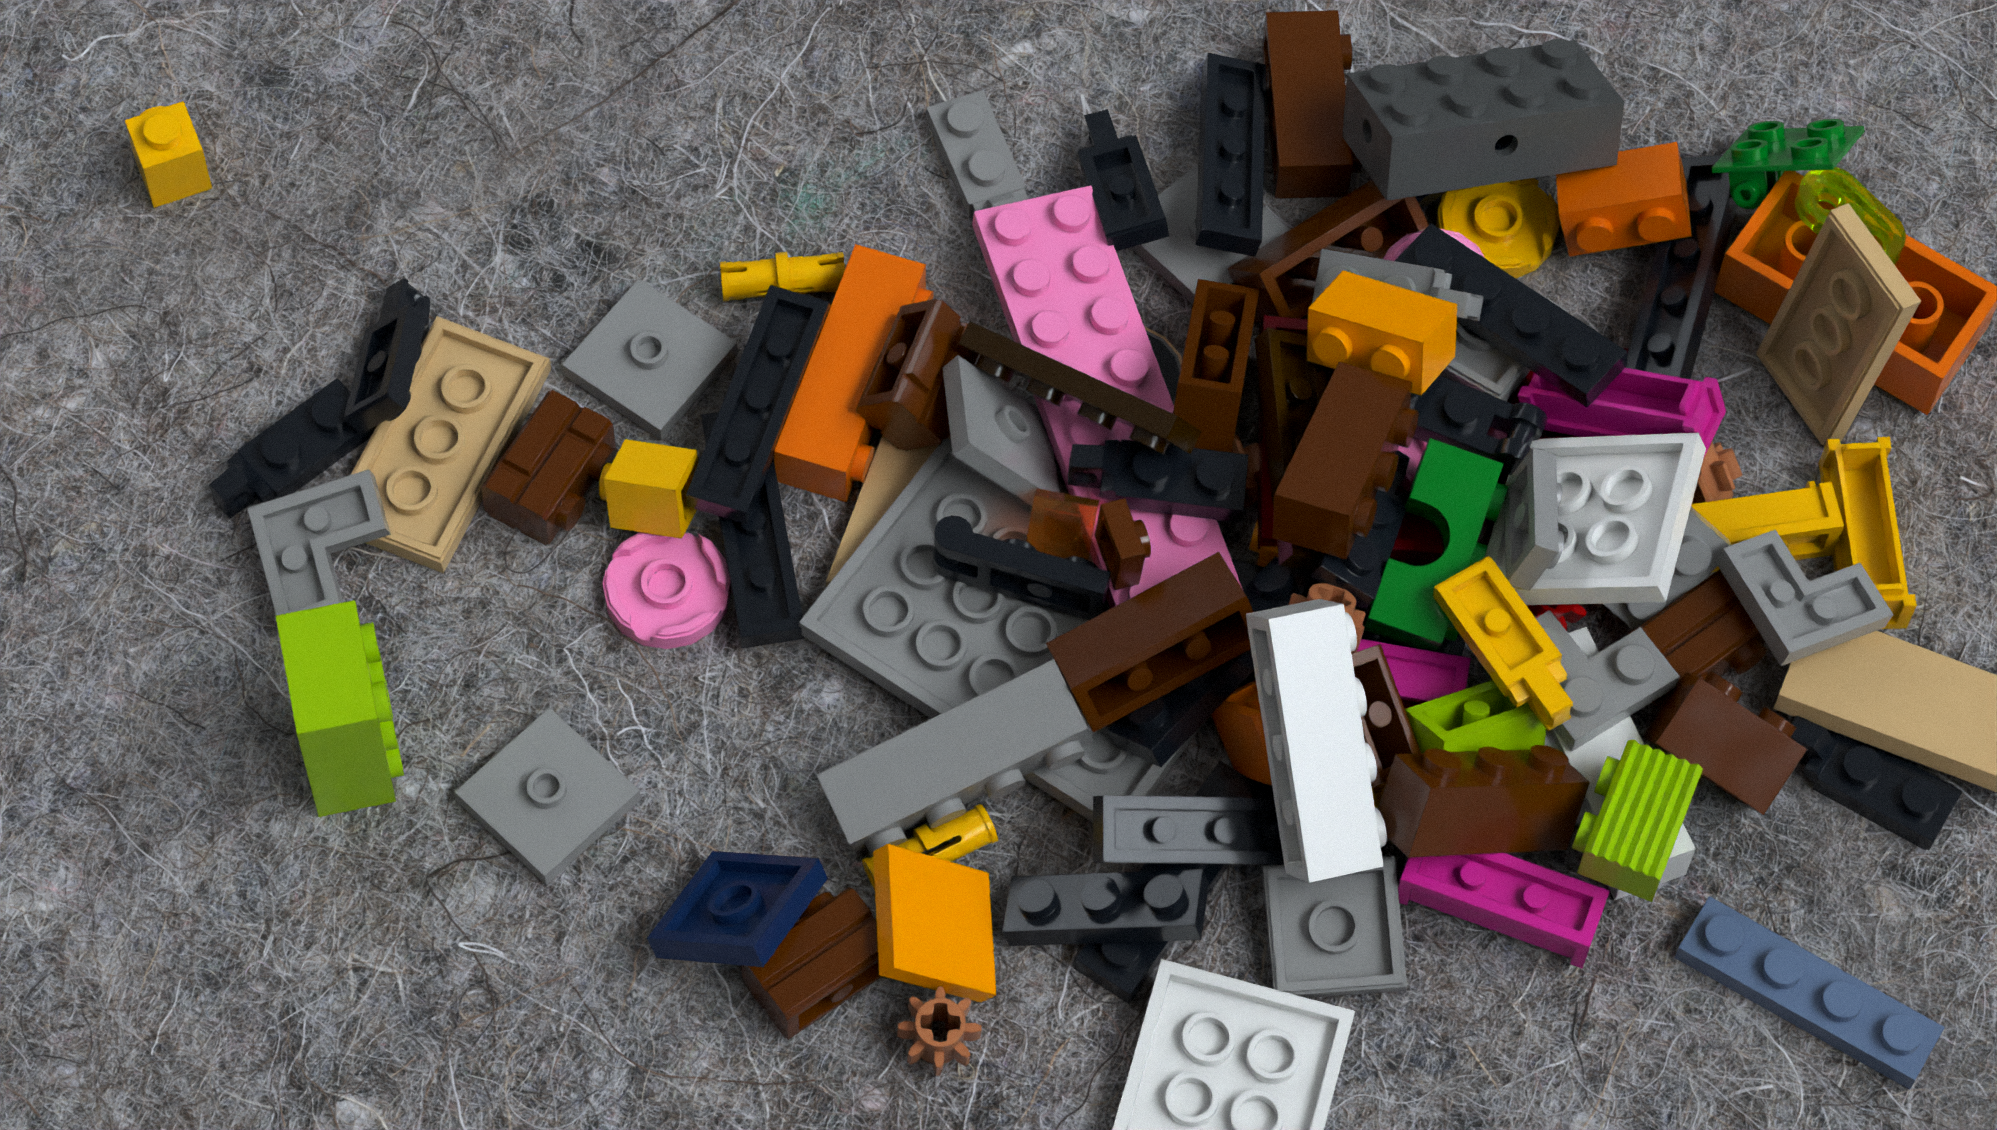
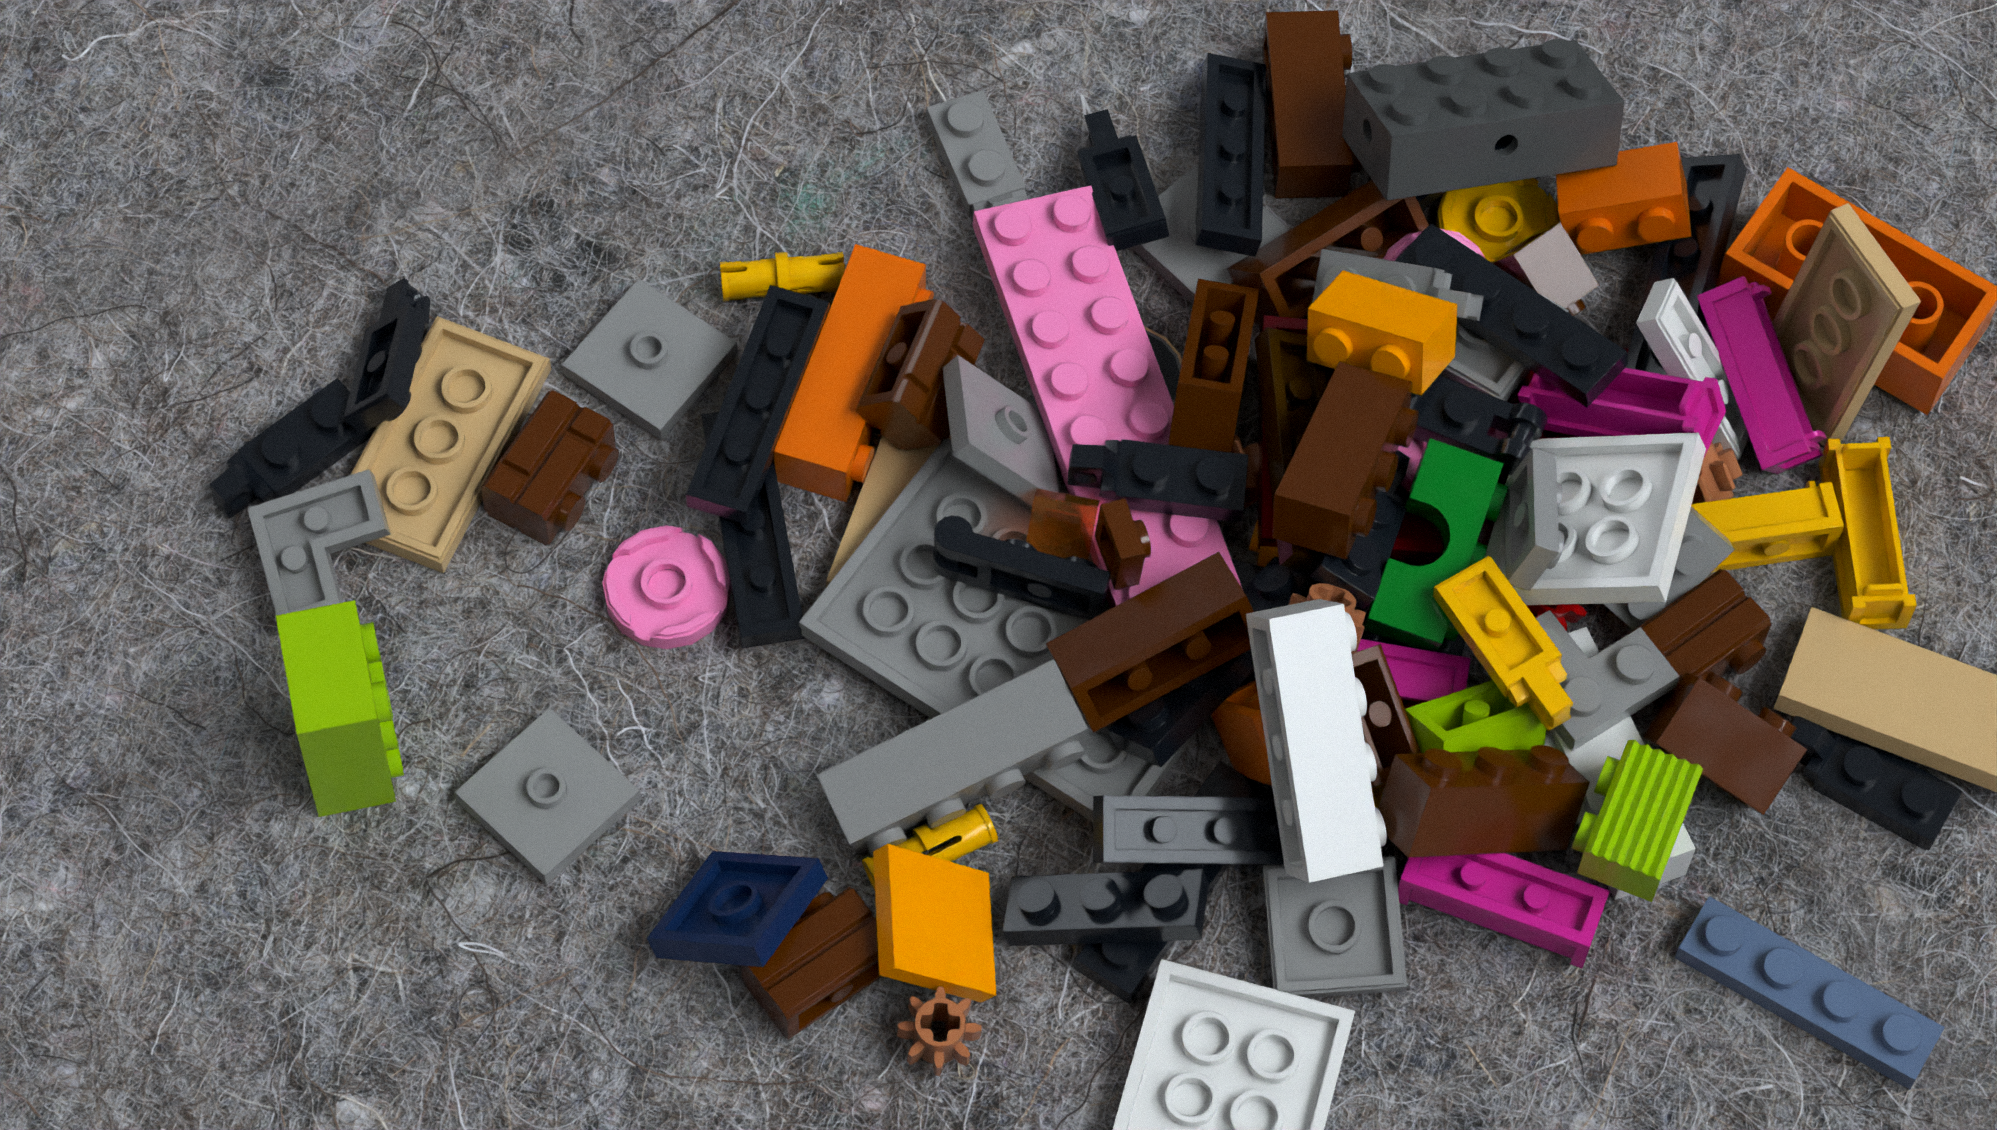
(168, 153): yellow brick -> none
(649, 488): yellow brick -> none
(1098, 400): dark brown plate -> none
(1551, 267): none -> brick
(1689, 353): none -> white tile
(1760, 375): none -> dark pink container
(1768, 150): green hinge -> none
(1796, 613): light grey plate -> none
(1840, 188): clear neon green plate -> none

